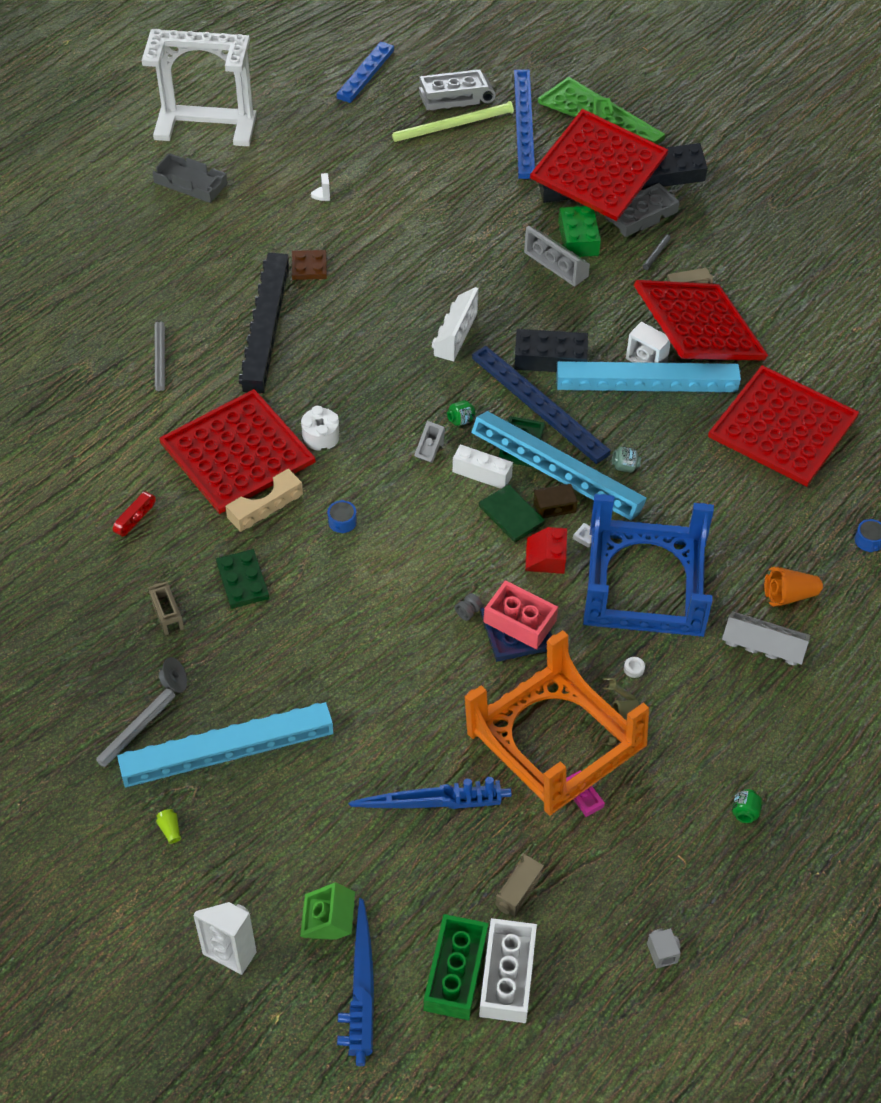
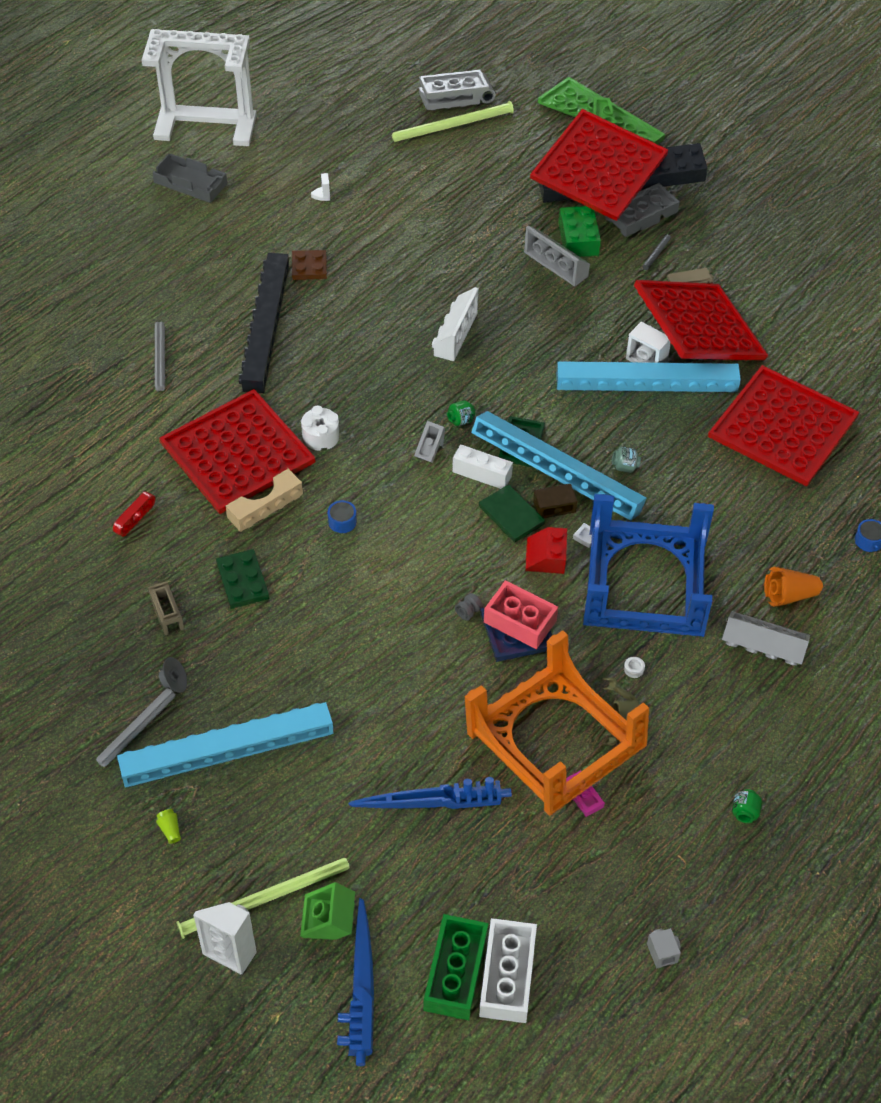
(278, 890): none -> yellowish green axle
(365, 72): blue plate -> none
(519, 885): dark tan window -> none
(524, 123): blue plate -> none
(541, 405): dark blue plate -> none
(543, 349): black brick -> none

